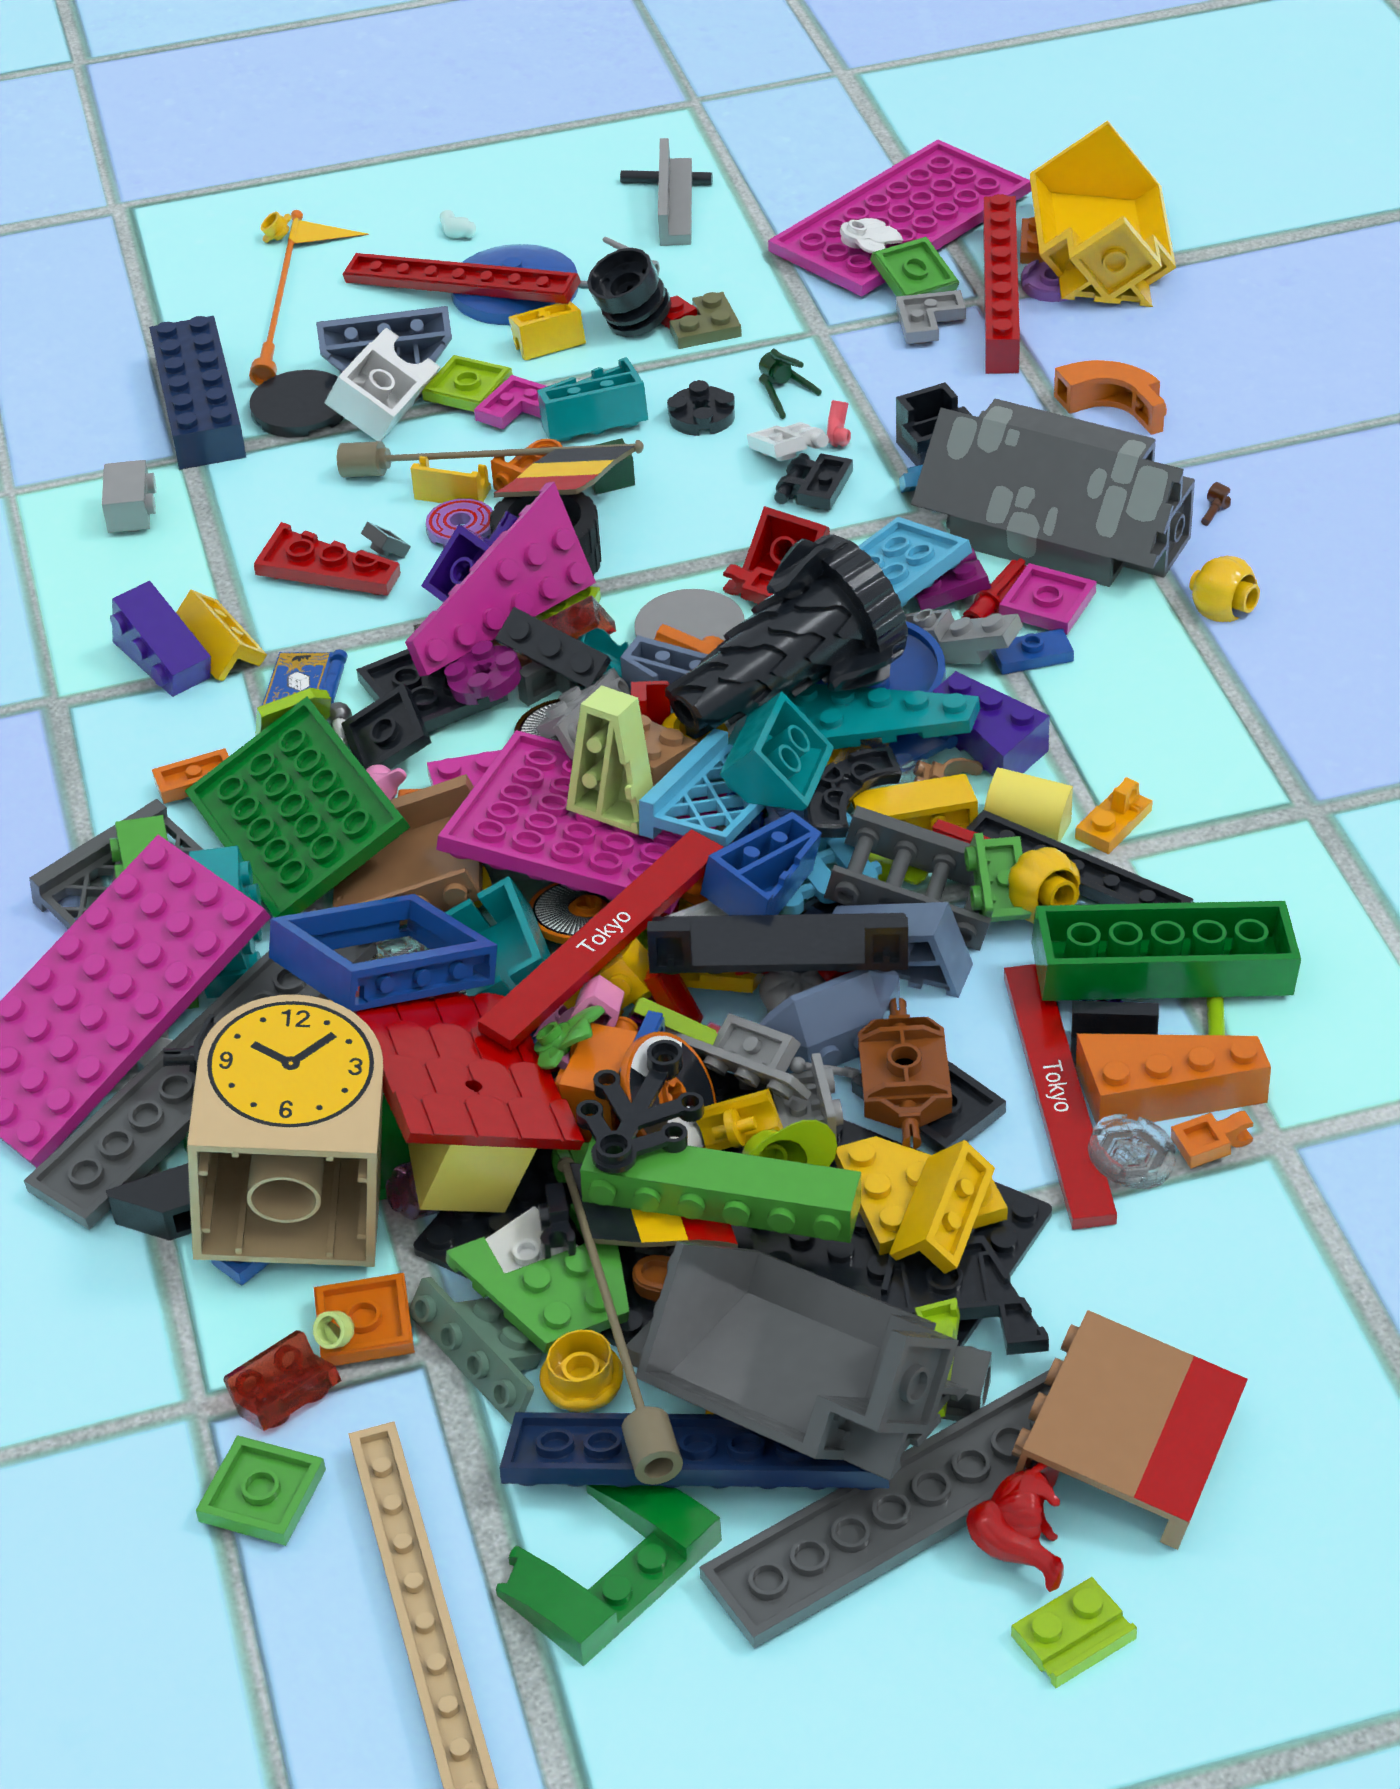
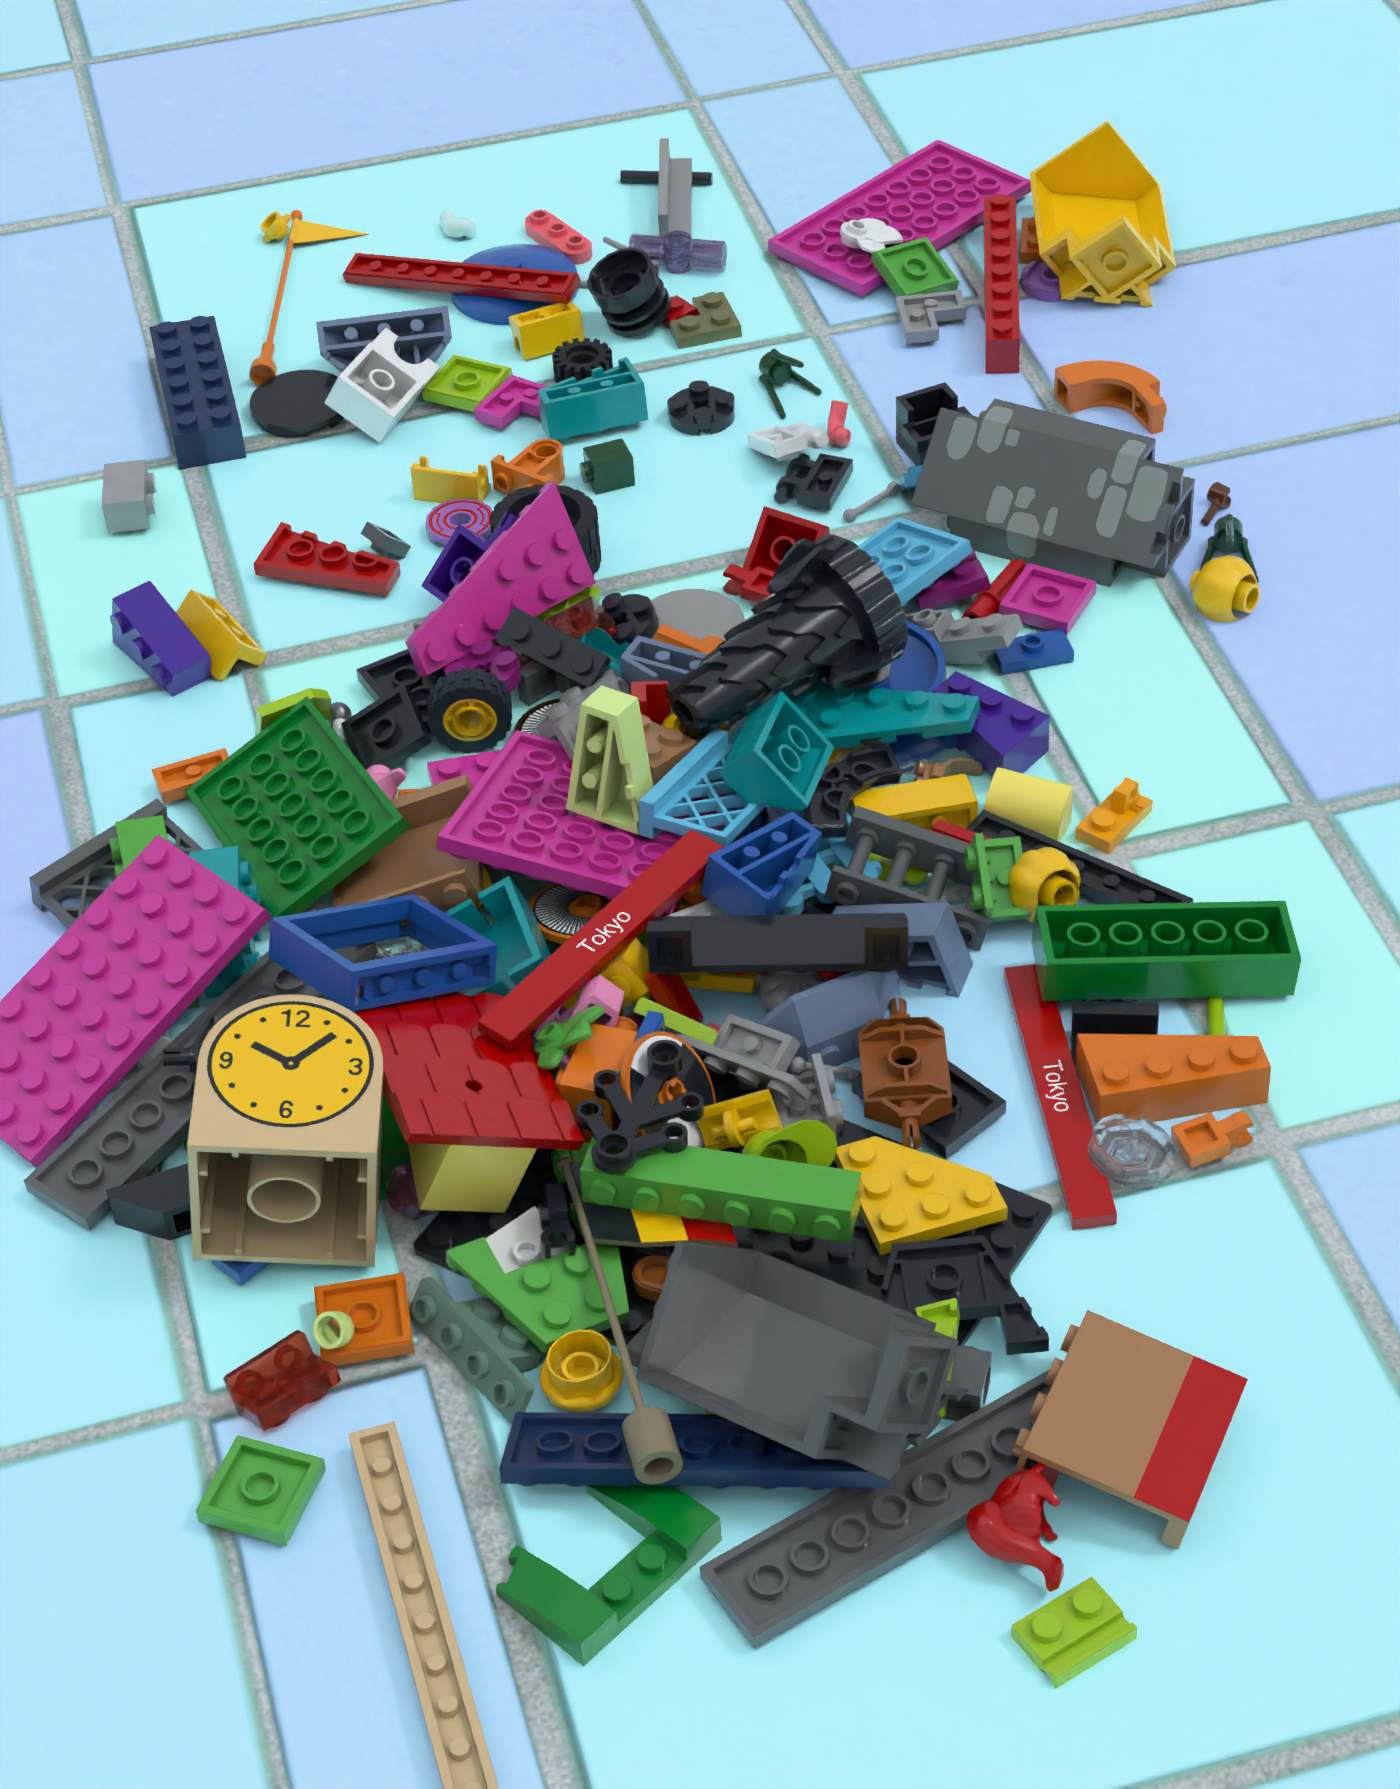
(306, 670): piece -> none
(469, 710): none -> black wheel
(557, 235): none -> coral plate
(569, 467): flag -> none
(580, 358): none -> black tyre
(632, 616): none -> black plate
(681, 253): none -> clear purple piece
(892, 490): none -> light grey hinge
(944, 1206): yellow panel -> none
(1229, 538): none -> dark green plant

